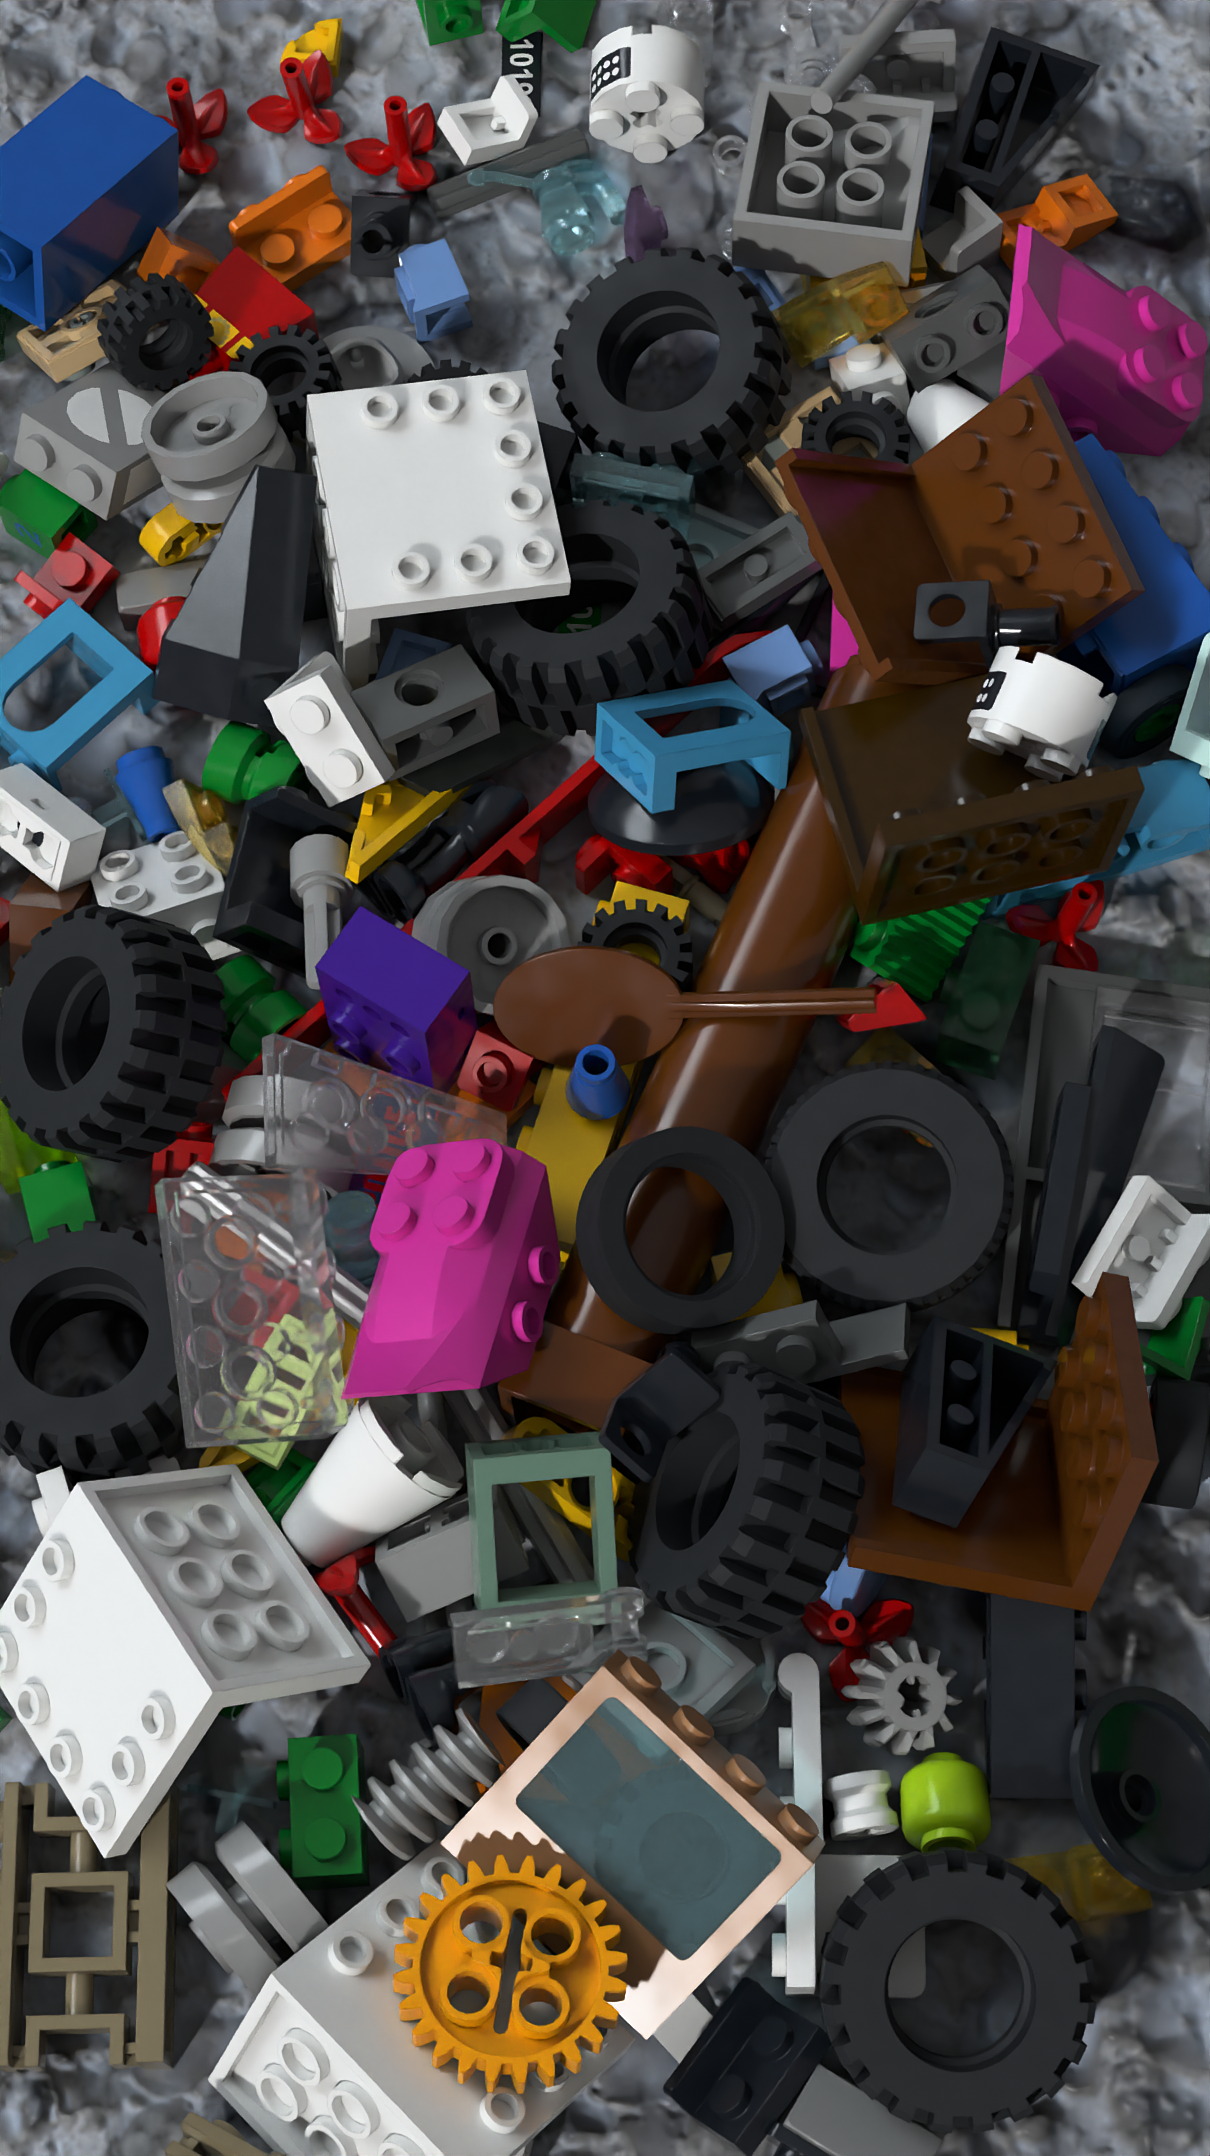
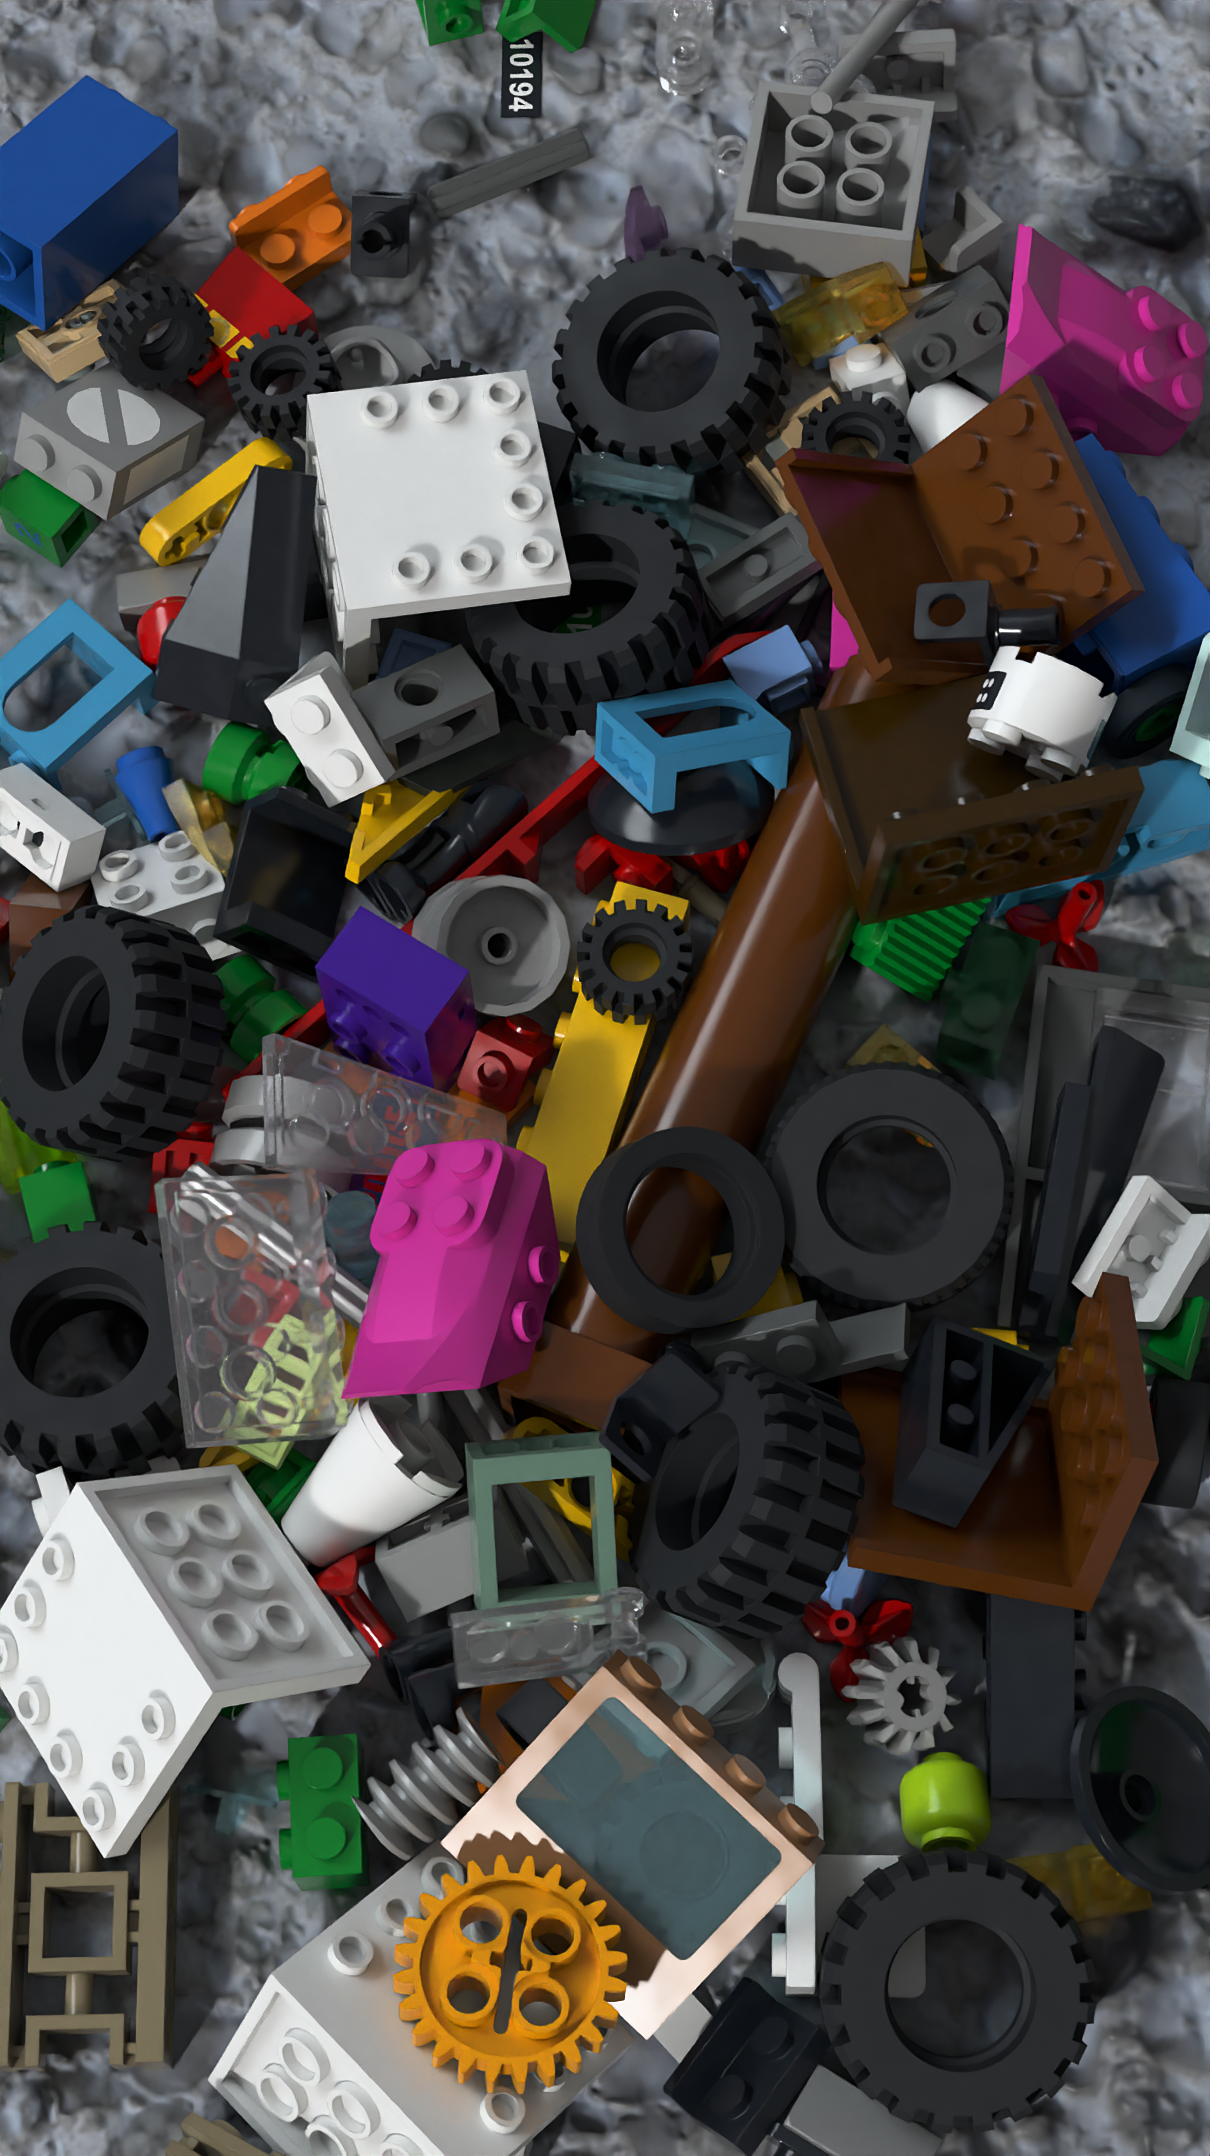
(69, 572): red bracket -> none
(179, 258): orange panel -> none
(196, 122): red plant -> none
(209, 440): light grey wheel -> none
(249, 1914): light grey wheel -> none
(306, 86): red plant -> none
(321, 891): light grey piece -> none
(325, 37): yellow tile -> none
(407, 137): red plant -> none
(432, 291): medium blue window -> none
(490, 126): white bracket -> none
(558, 191): clear light blue piece -> none
(597, 1084): blue cone -> none
(631, 1004): reddish brown piece -> none
(647, 91): white brick -> none
(860, 1805): white wheel -> none
(893, 1009): red slope -> none
(1010, 116): black wedge -> none
(1062, 213): orange slope -> none

